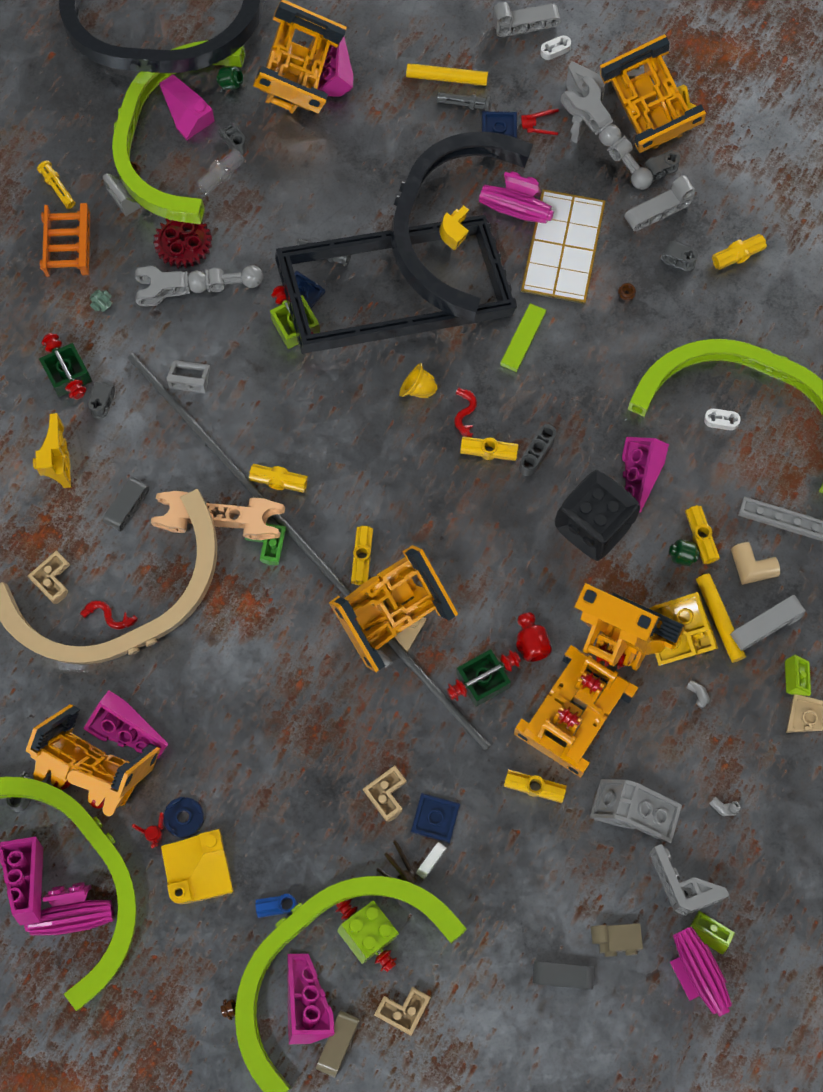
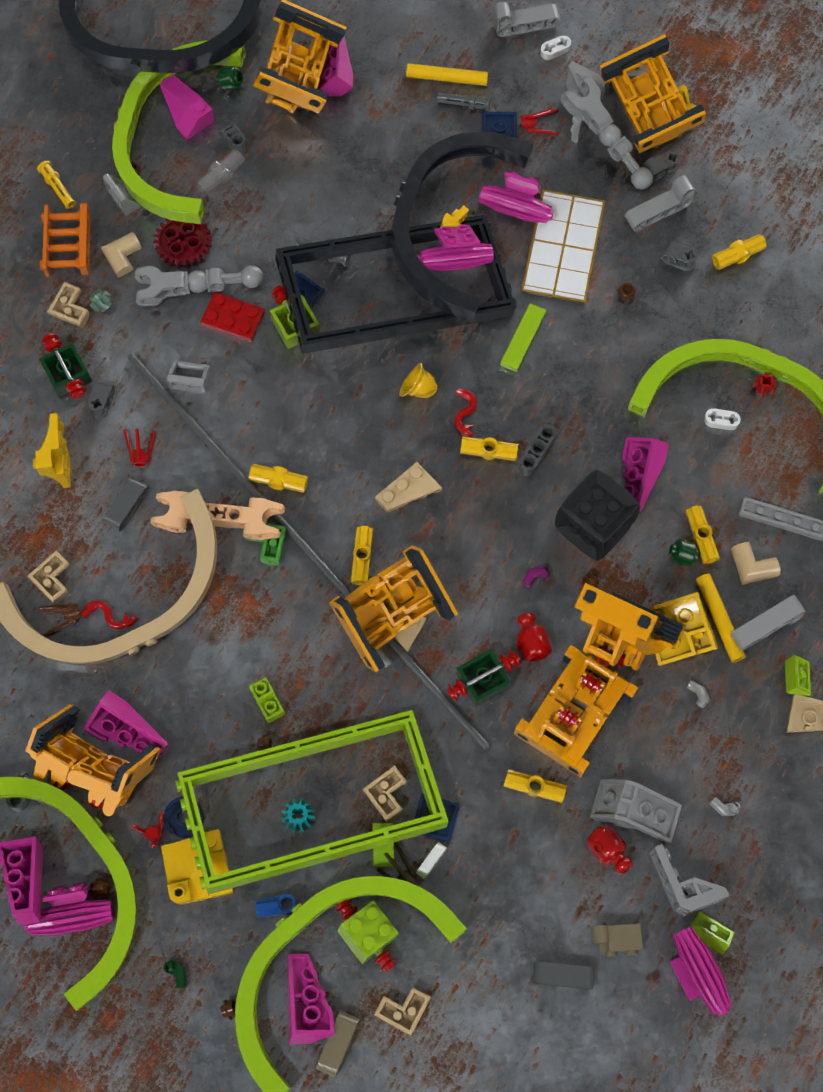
(64, 306): none -> tan brick
(69, 612): none -> reddish brown plant
(100, 886): none -> reddish brown plate
(118, 250): none -> tan brick
(139, 457): none -> red plant
(178, 971): none -> dark green arm
(232, 316): none -> red plate
(264, 742): none -> reddish brown plate
(267, 700): none -> lime slope
(297, 749): none -> lime door
(306, 815): none -> teal gear
(379, 858): none -> lime slope
(410, 486): none -> tan wing
(458, 250): none -> dark pink plate
(539, 571): none -> magenta arm
(591, 579): none -> reddish brown plate
(609, 848): none -> red piece
(765, 384): none -> red gear

